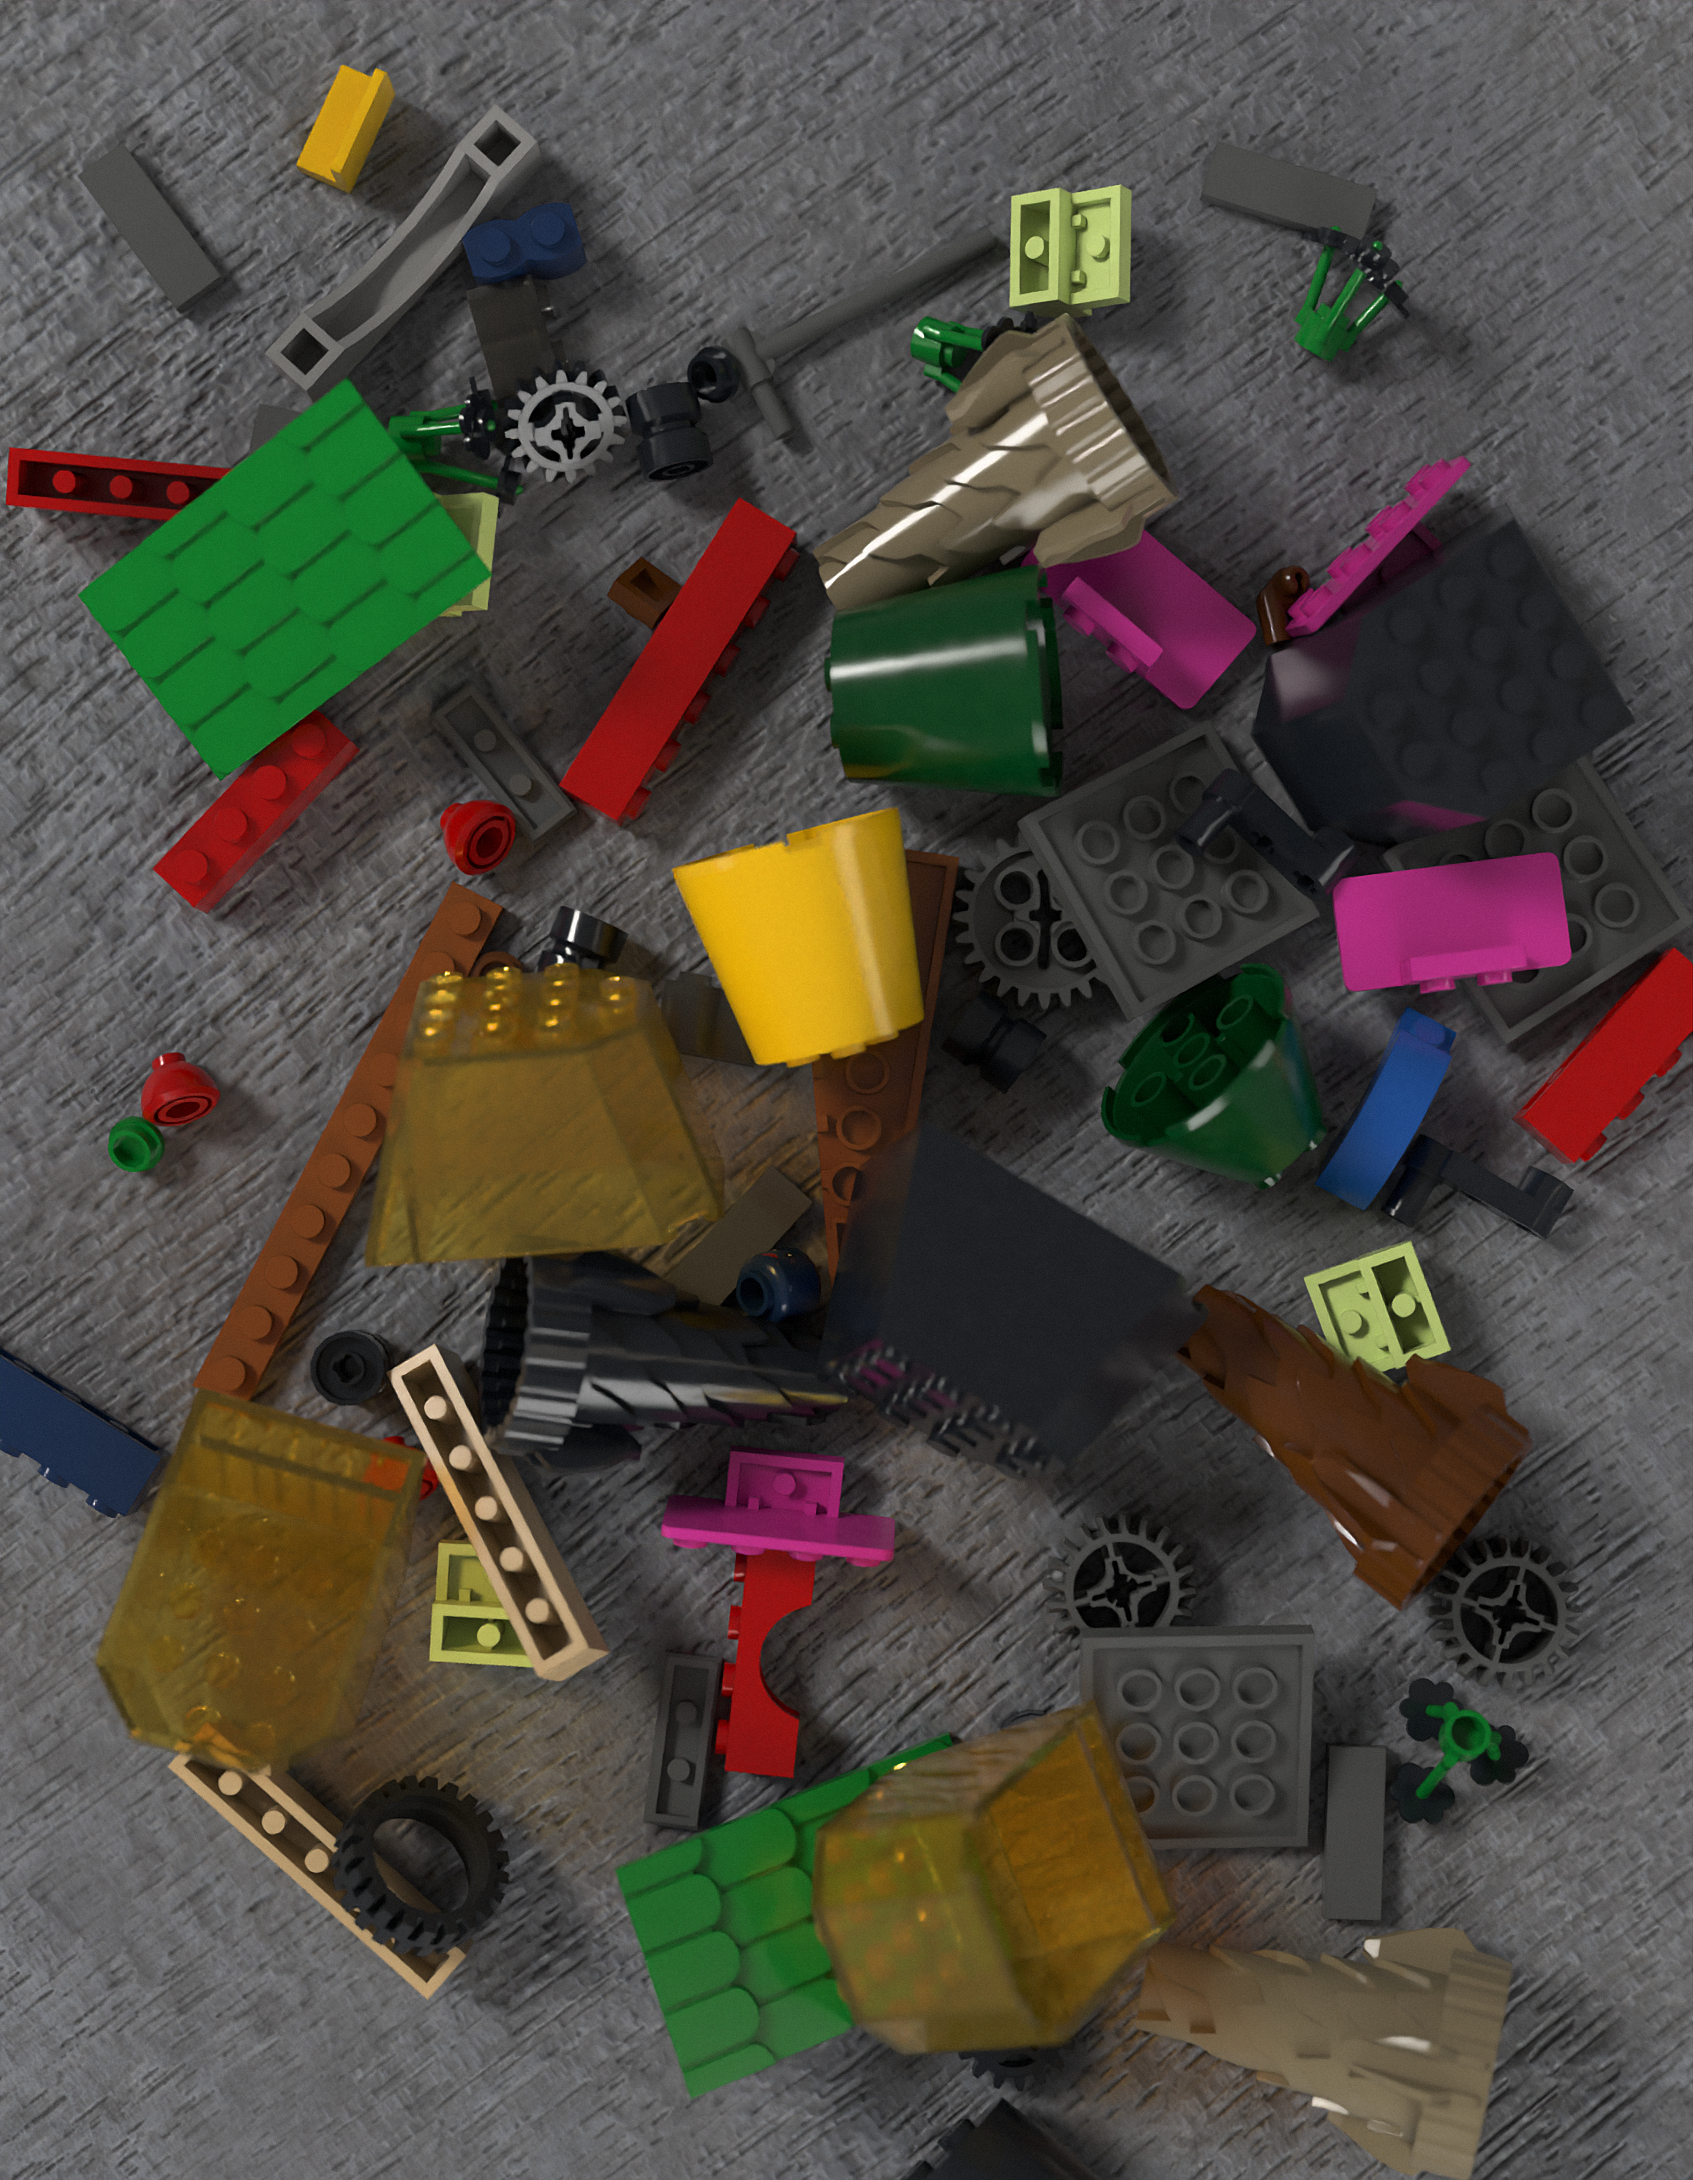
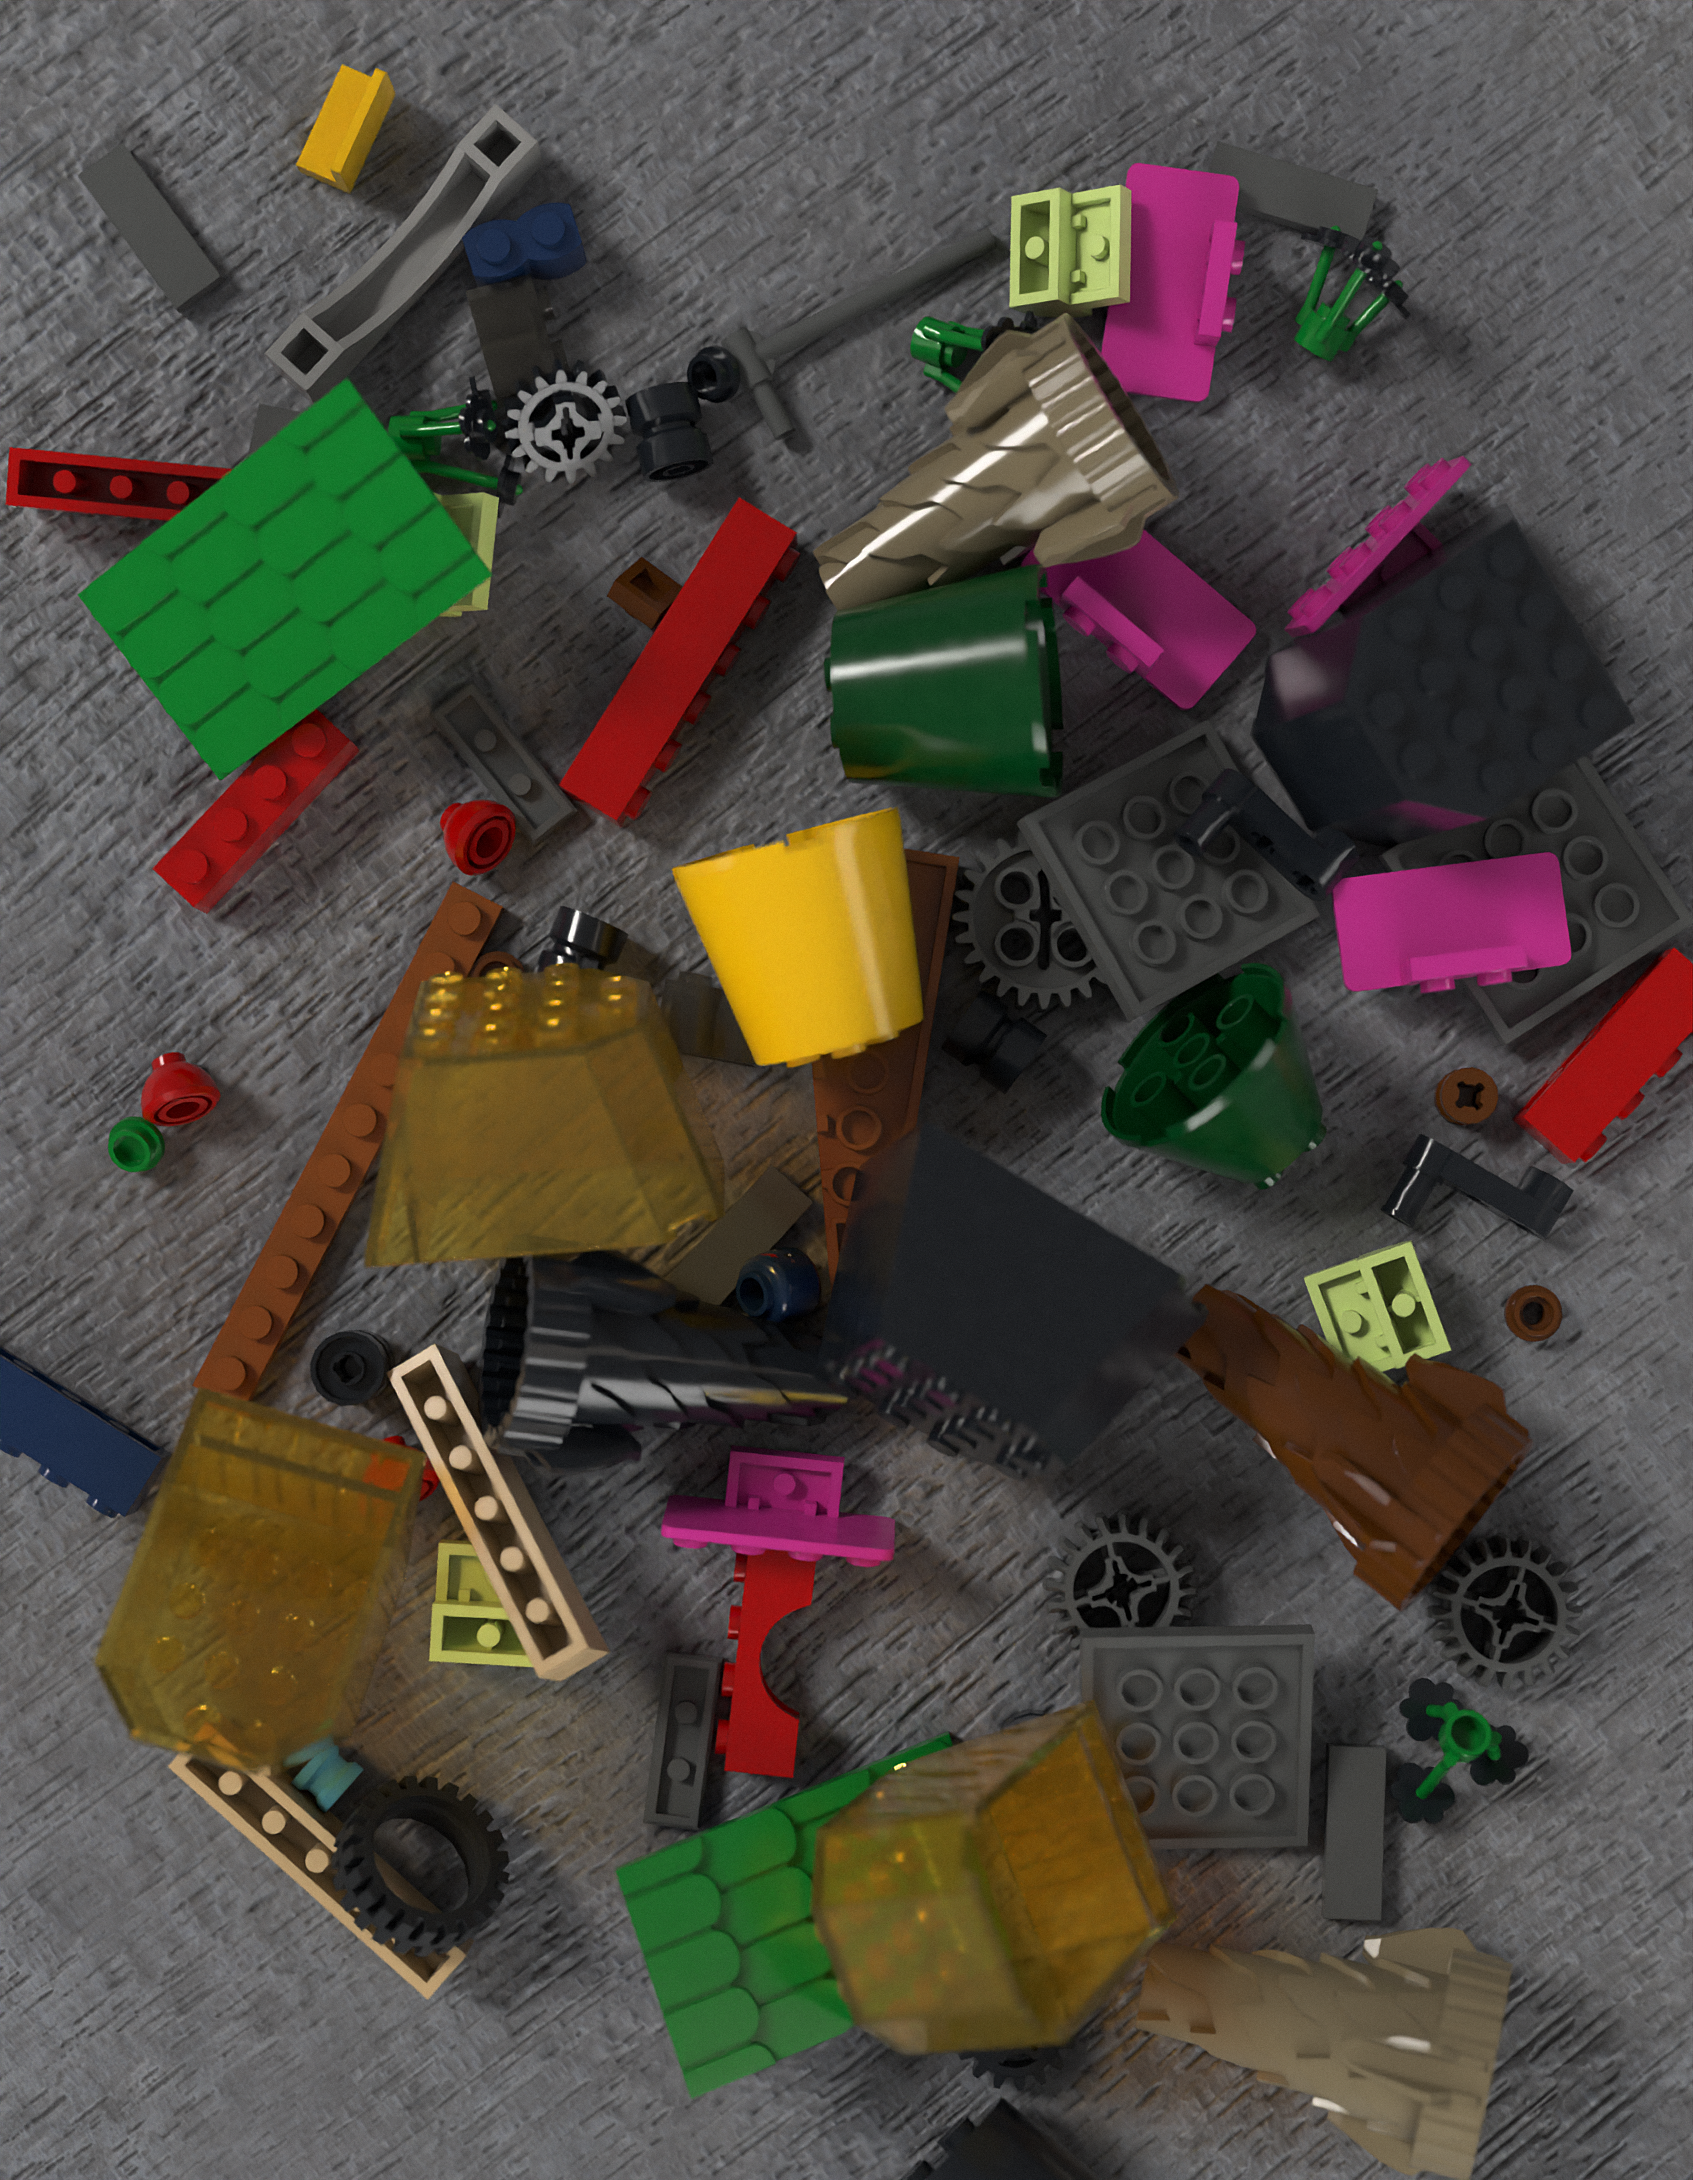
(327, 1777): none -> medium azure wheel
(1178, 282): none -> dark pink bracket
(1275, 601): reddish brown arm -> none
(1388, 1110): blue arch -> none
(1456, 1101): none -> reddish brown wheel
(1550, 1313): none -> reddish brown plate

